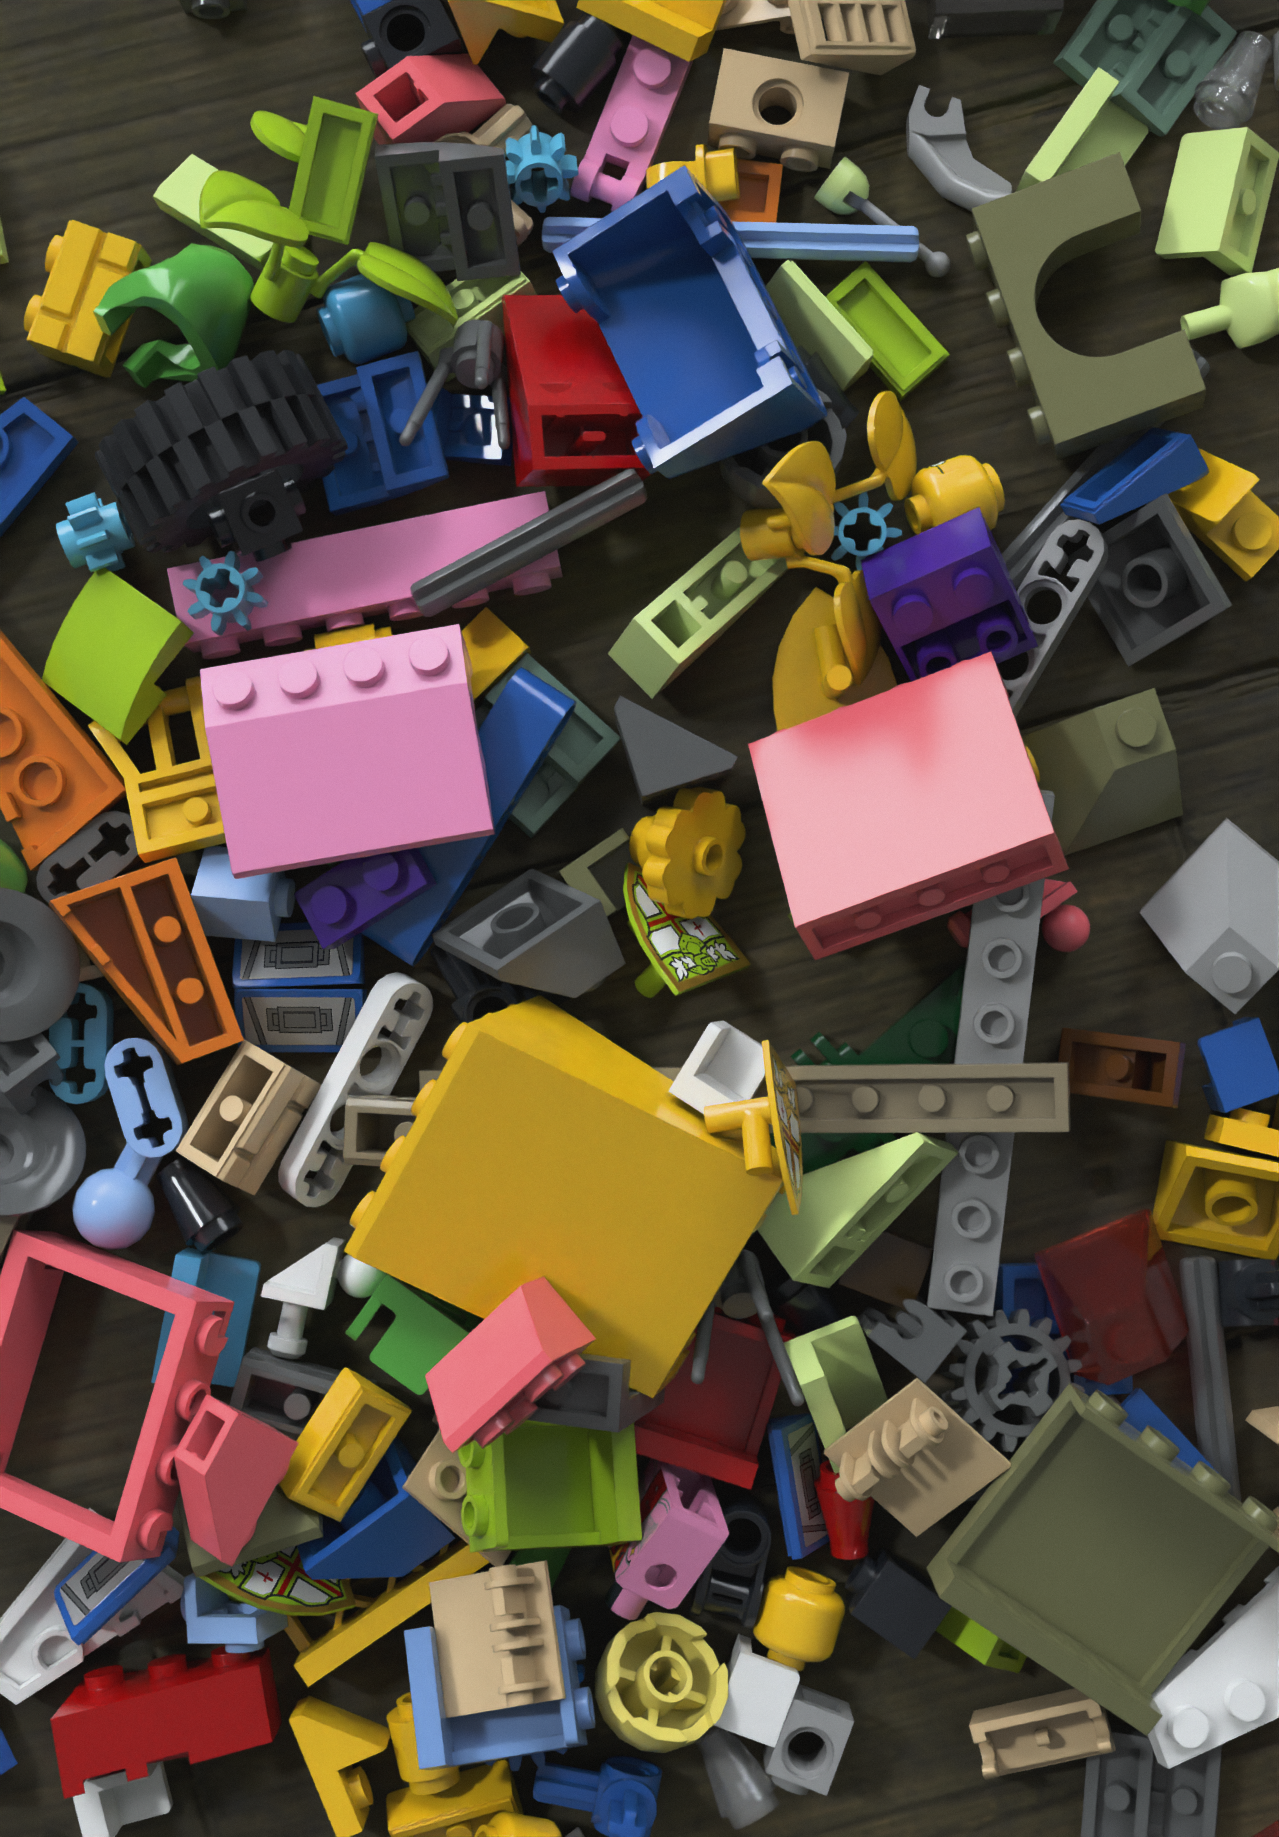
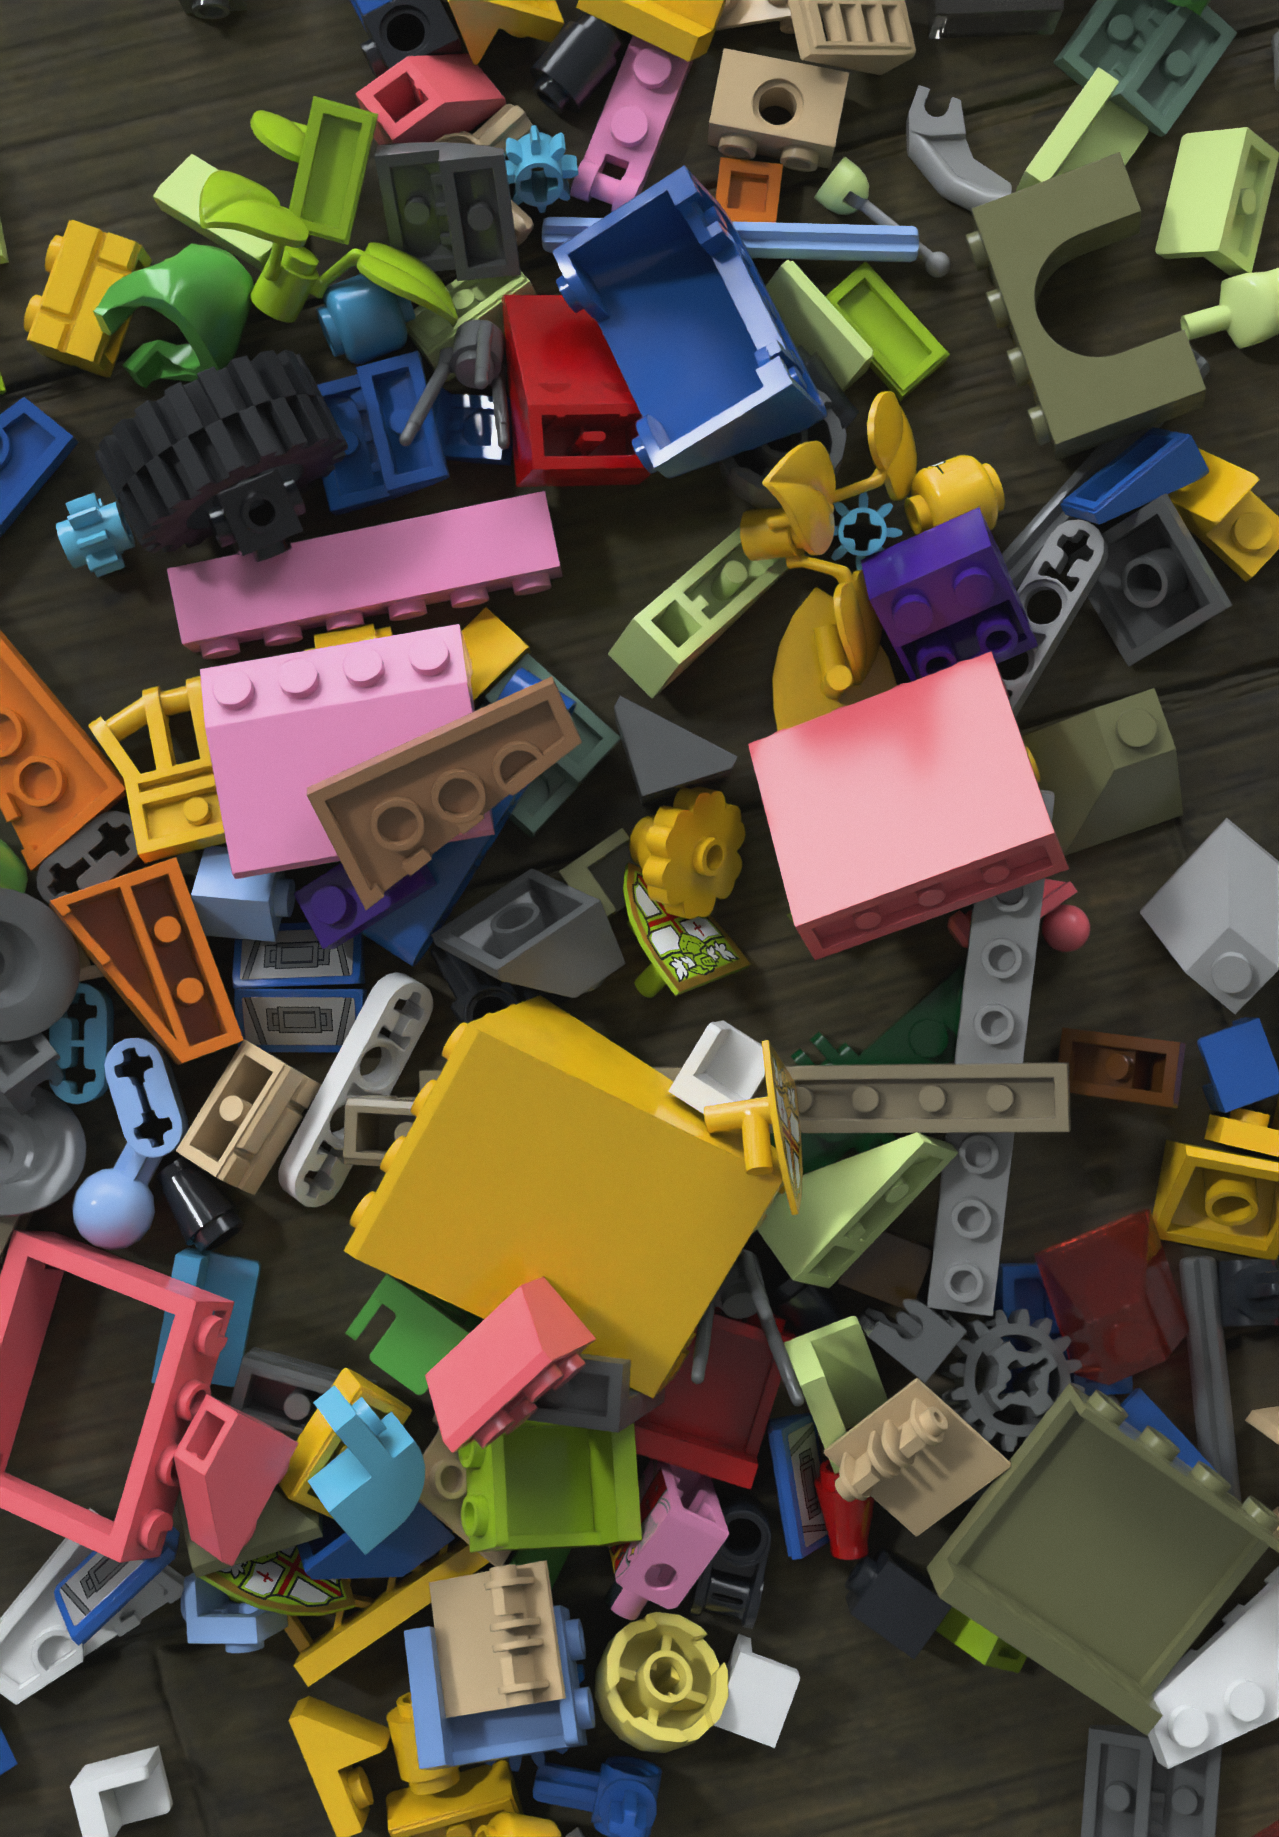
(114, 653): lime slope -> none
(164, 1715): red wedge -> none
(217, 577): medium azure gear -> none
(313, 1284): white piece -> none
(374, 1479): none -> medium azure brick
(423, 793): none -> medium nougat wing
(529, 542): dark grey axle -> none
(713, 169): yellow piece -> none
(737, 1778): clear cone -> none
(799, 1617): yellow head -> none
(814, 1771): light grey brick -> none
(1040, 1732): tan hinge -> none
(1232, 86): clear cone -> none

